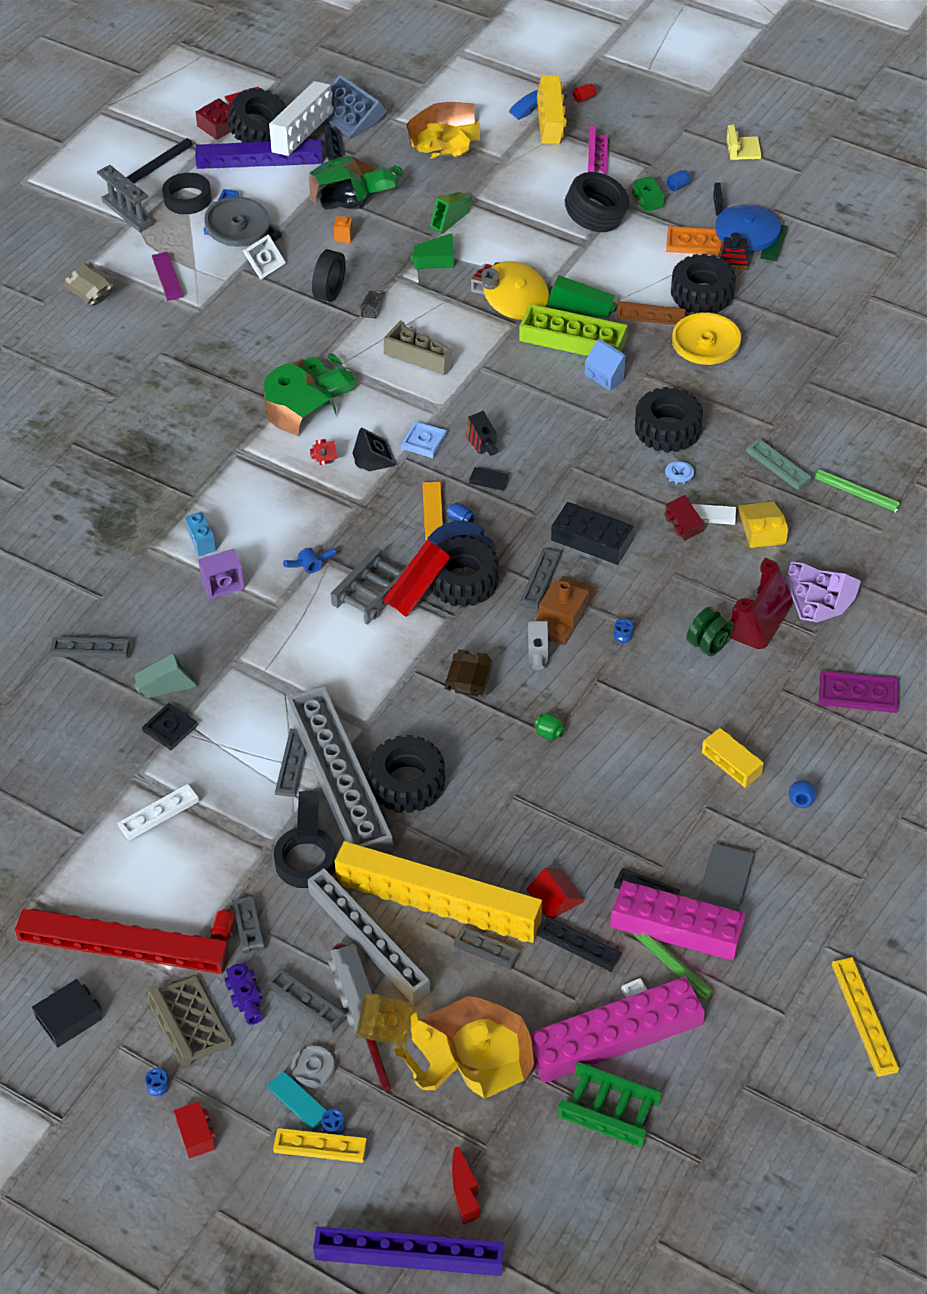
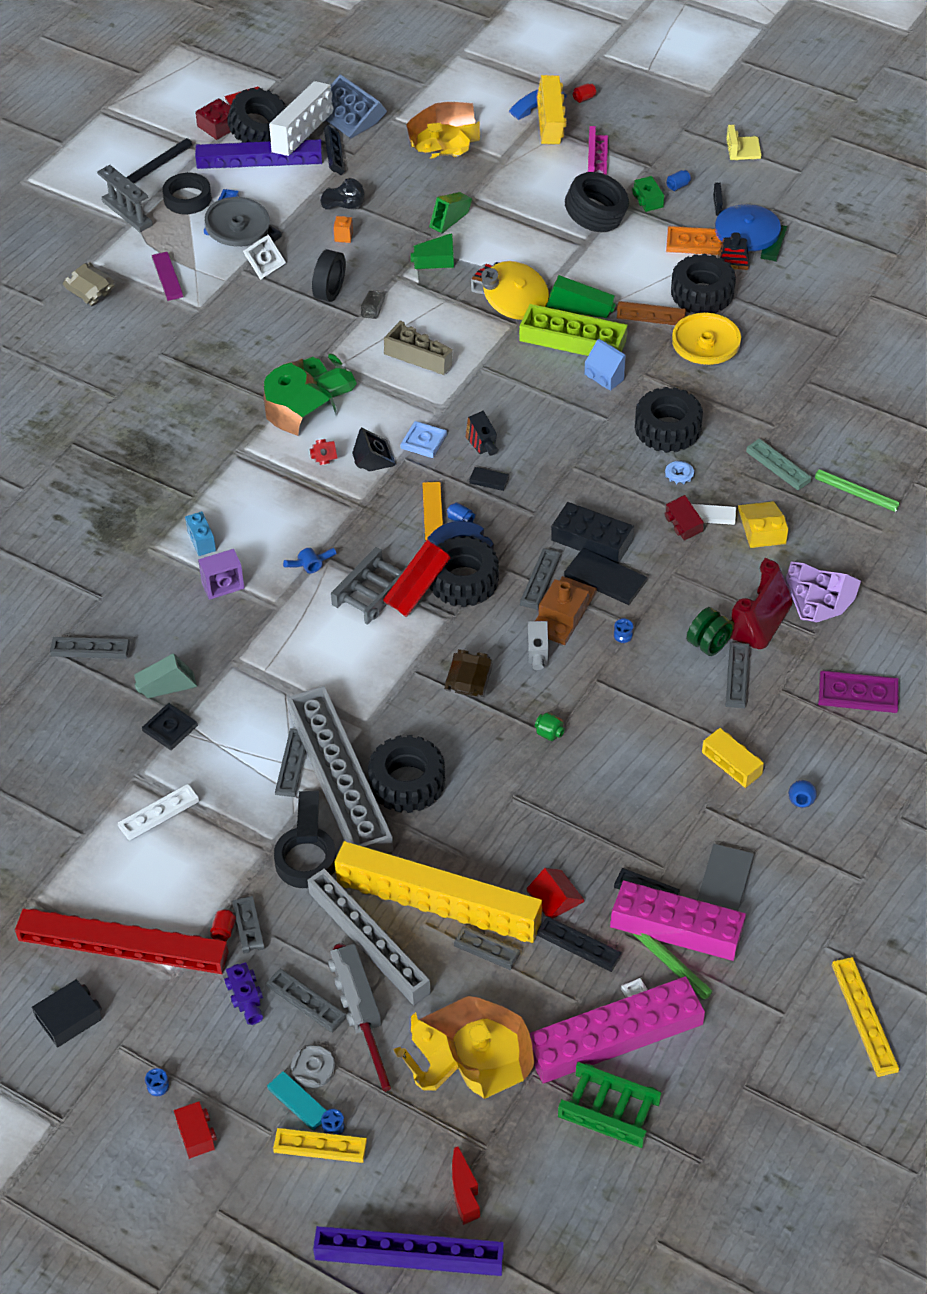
(170, 1024): dark tan fence -> none
(363, 176): green piece -> none
(385, 1020): clear yellow brick -> none
(605, 576): none -> black tile
(737, 675): none -> dark grey tile

